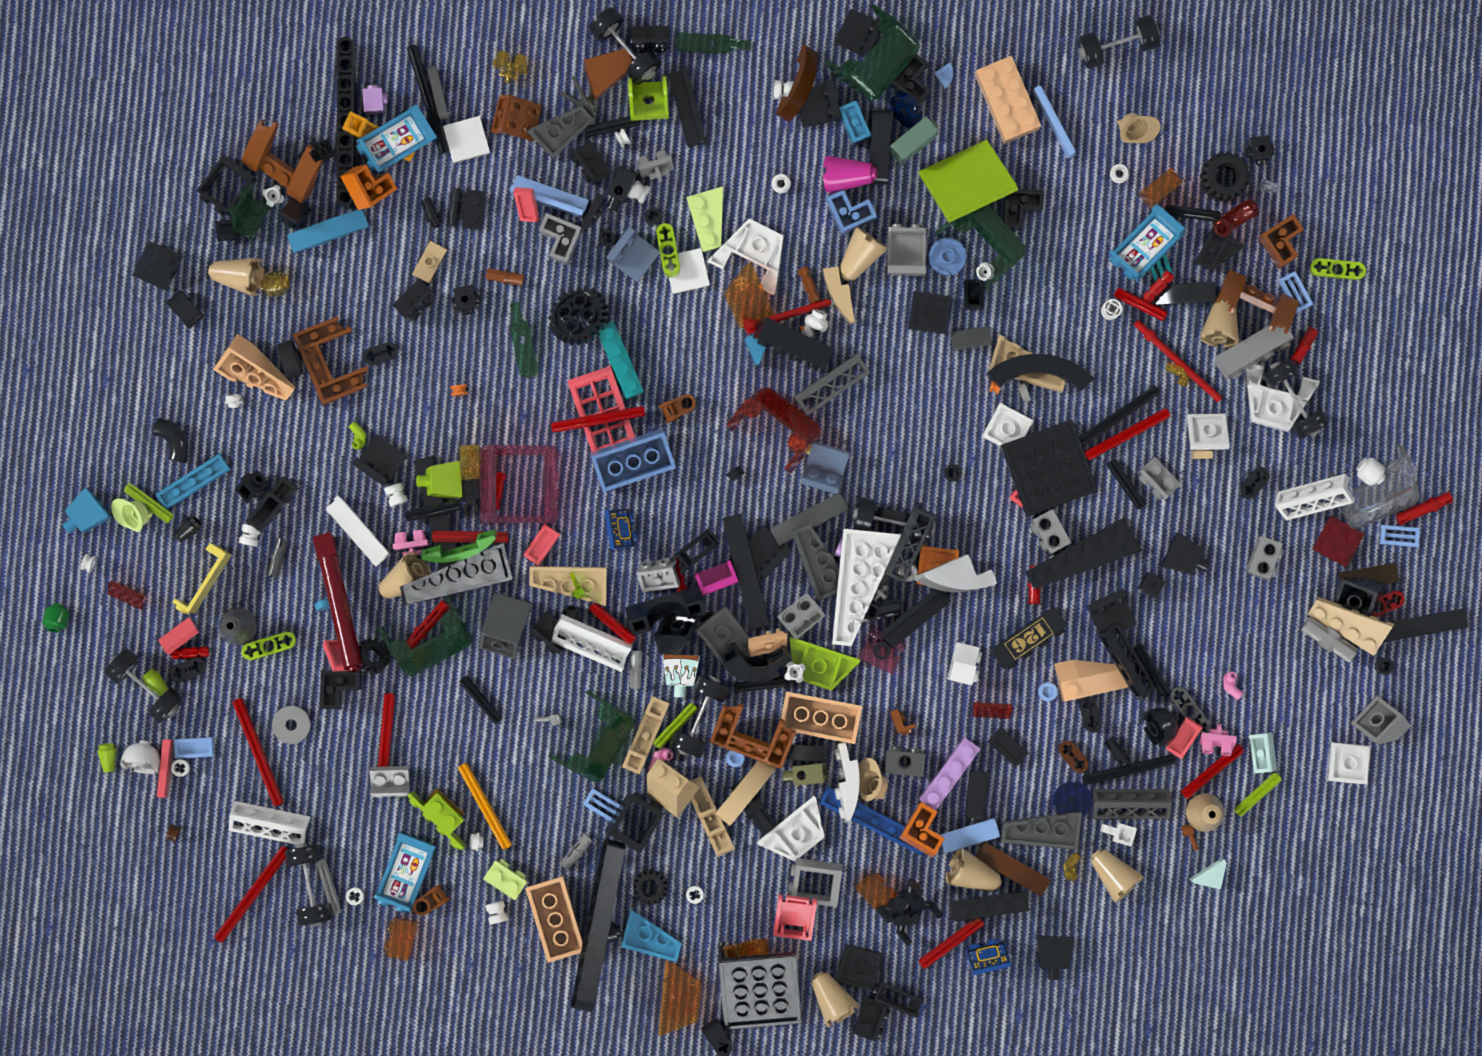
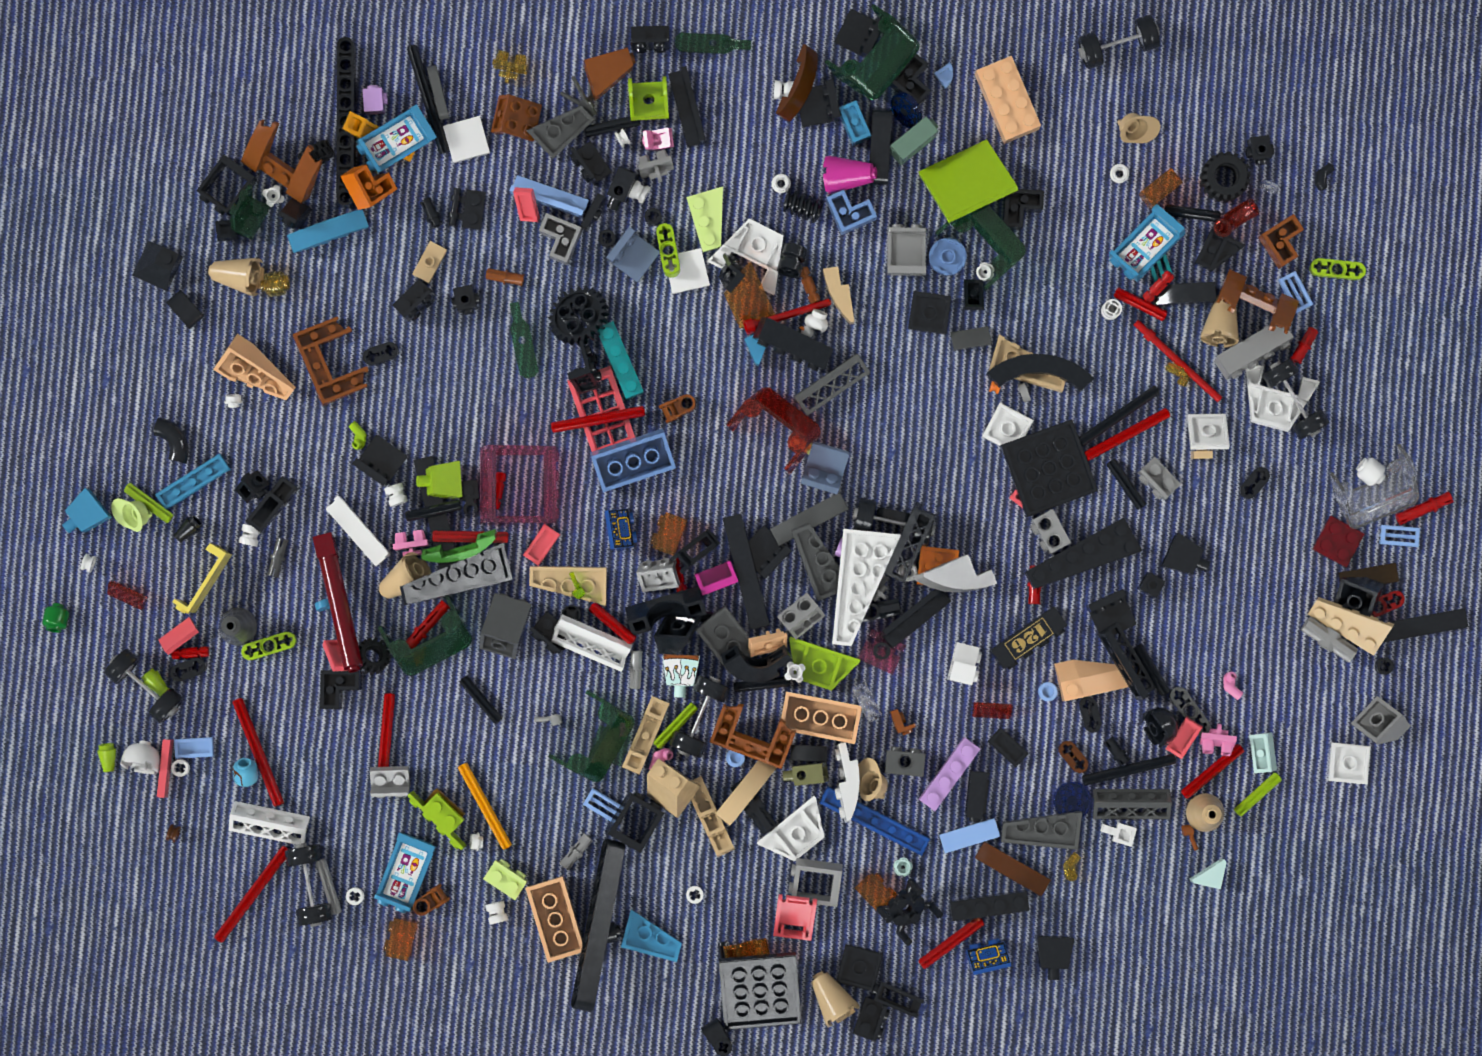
(245, 772): none -> medium azure head
(283, 733): light grey tile -> none
(290, 359): black tyre -> none
(459, 390): orange bush -> none
(470, 462): clear yellow hips -> none
(589, 377): none -> black bracket
(605, 26): black axle -> none
(650, 875): black tyre -> none
(658, 139): none -> bright pink bracket
(669, 533): none -> clear orange brick
(679, 999): clear orange wing -> none
(731, 274): none -> black bracket
(734, 474): black bush -> none
(791, 260): none -> black wheel
(802, 206): none -> black piece
(860, 254): tan cone -> none
(866, 702): none -> clear tile
(898, 870): none -> light aqua plate
(917, 832): orange brick -> none
(952, 466): black bush -> none
(972, 873): tan cone -> none
(1054, 121): light blue tile -> none
(1115, 874): tan cone -> none
(1259, 555): light grey brick -> none
(1311, 493): white fence -> none
(1321, 176): none -> black arm

